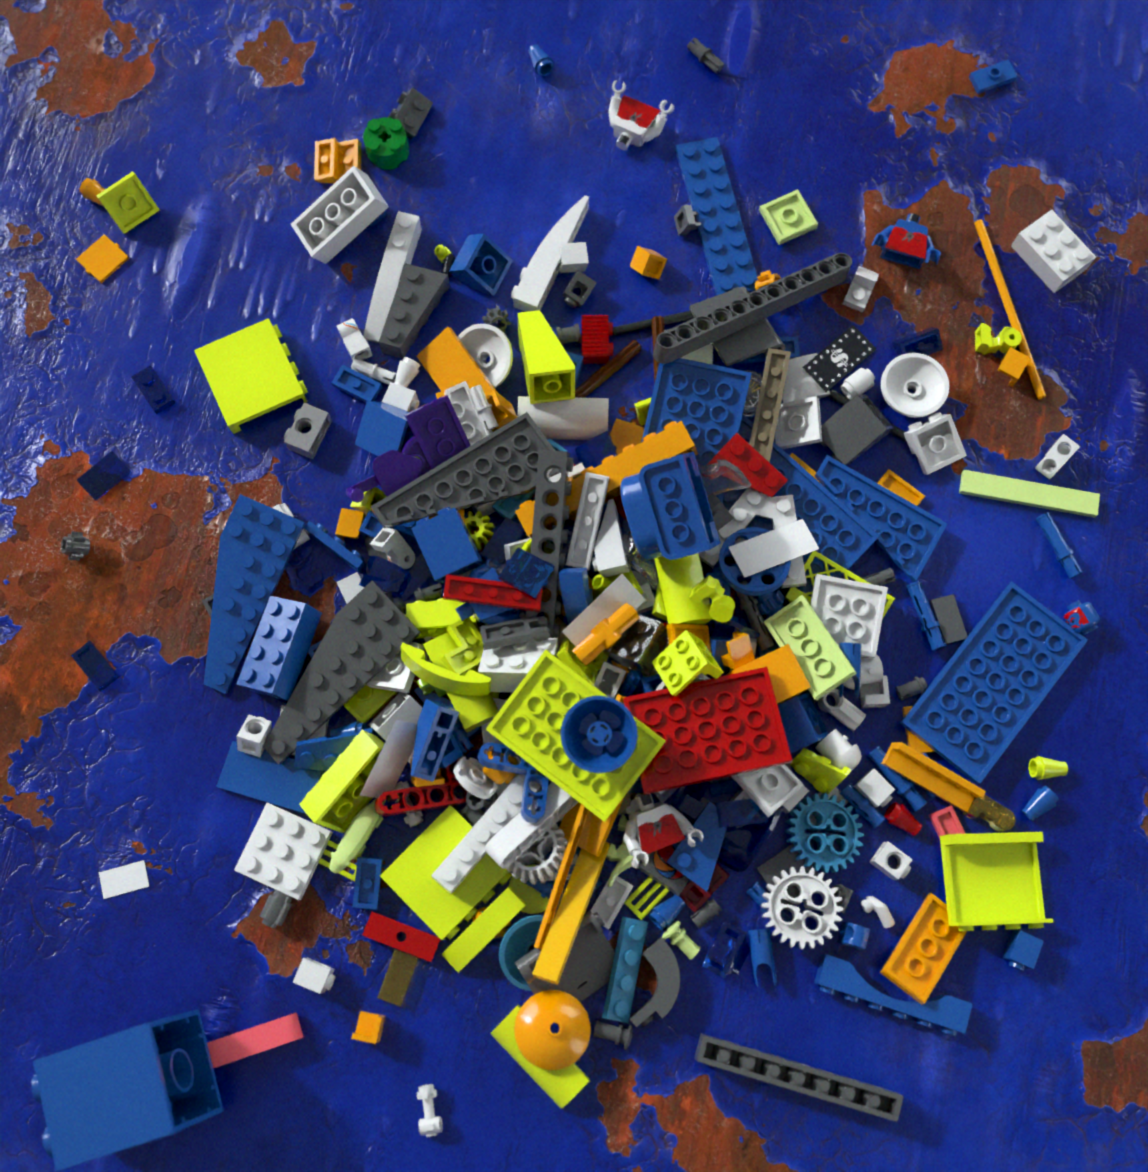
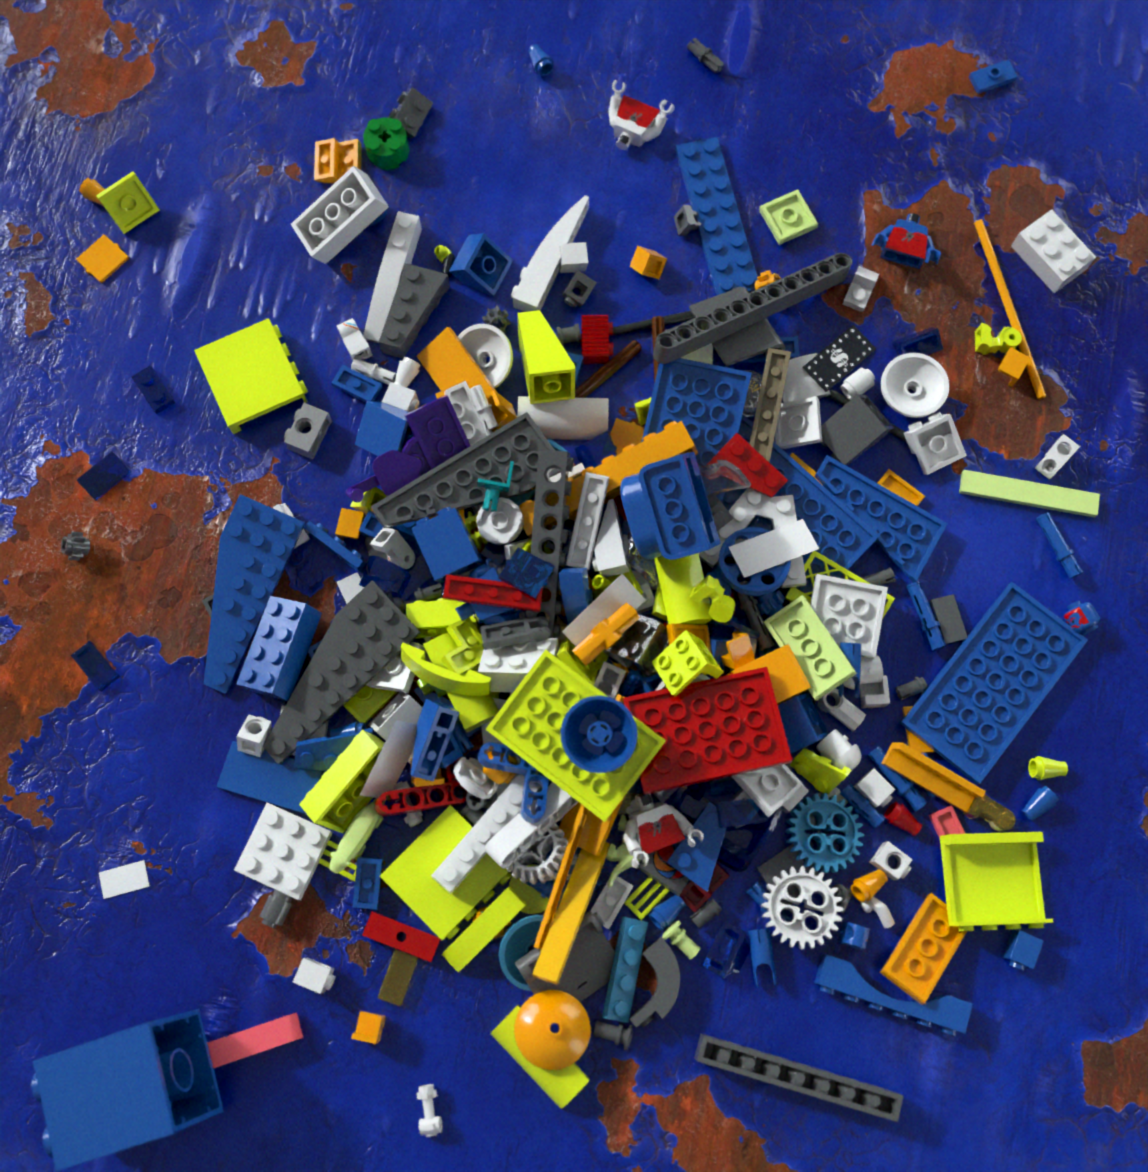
(493, 490): none -> teal bracket
(503, 525): none -> white tile
(868, 885): none -> light orange cone

